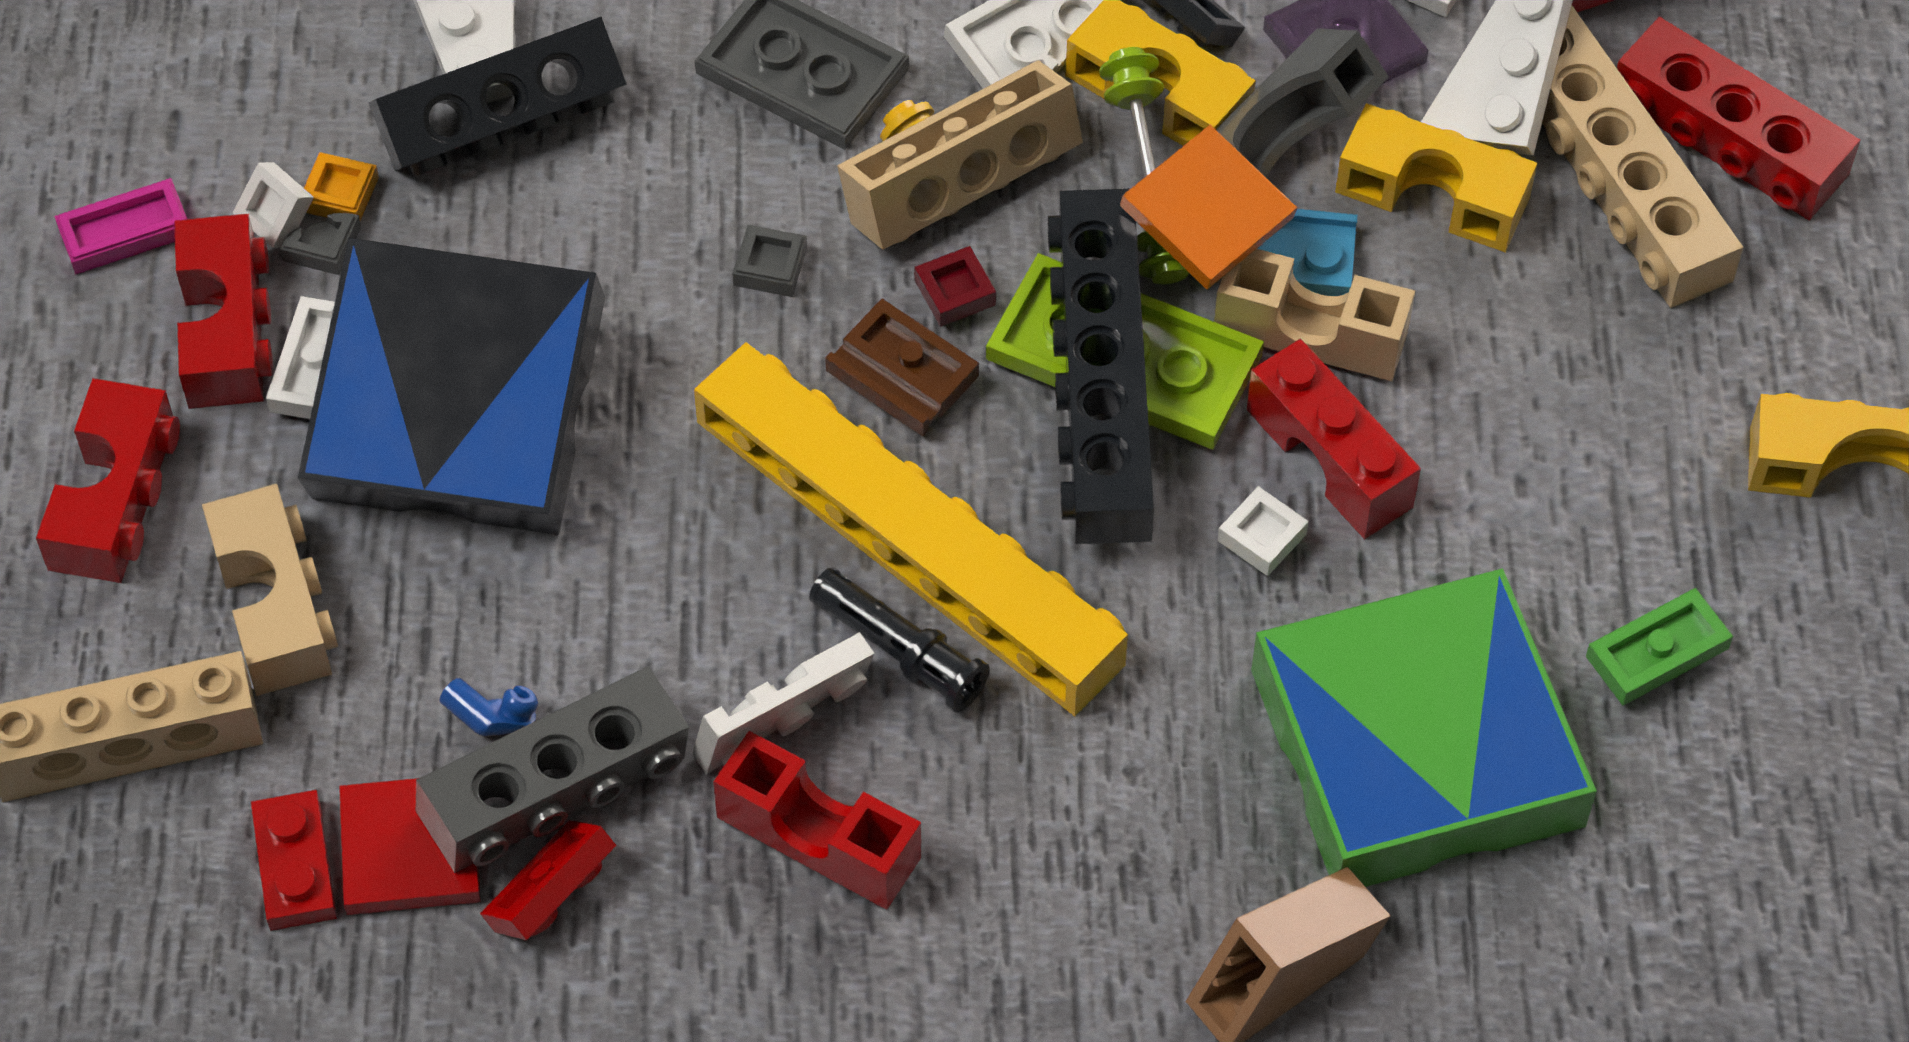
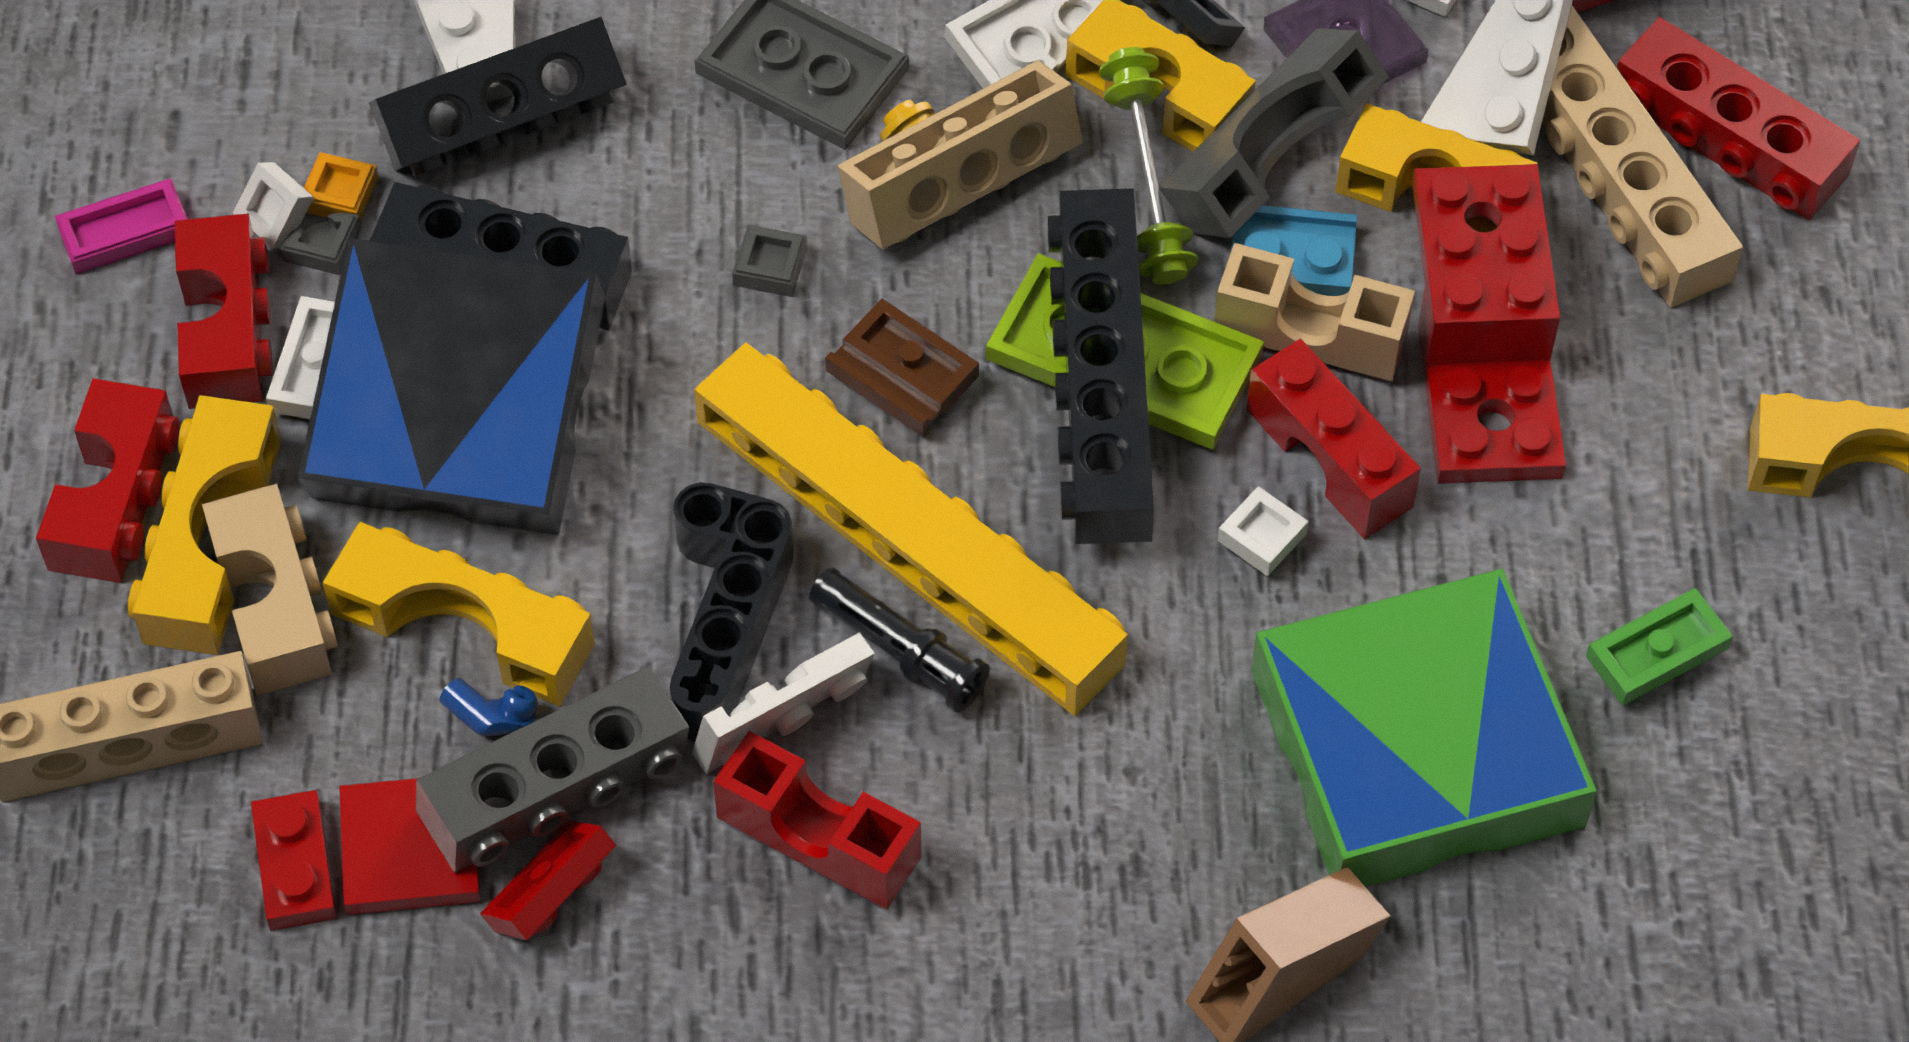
(184, 593): none -> yellow arch
(390, 581): none -> yellow arch
(483, 228): none -> black brick
(721, 615): none -> black beam
(955, 286): dark red plate -> none
(1208, 206): orange tile -> none
(1488, 323): none -> red bracket

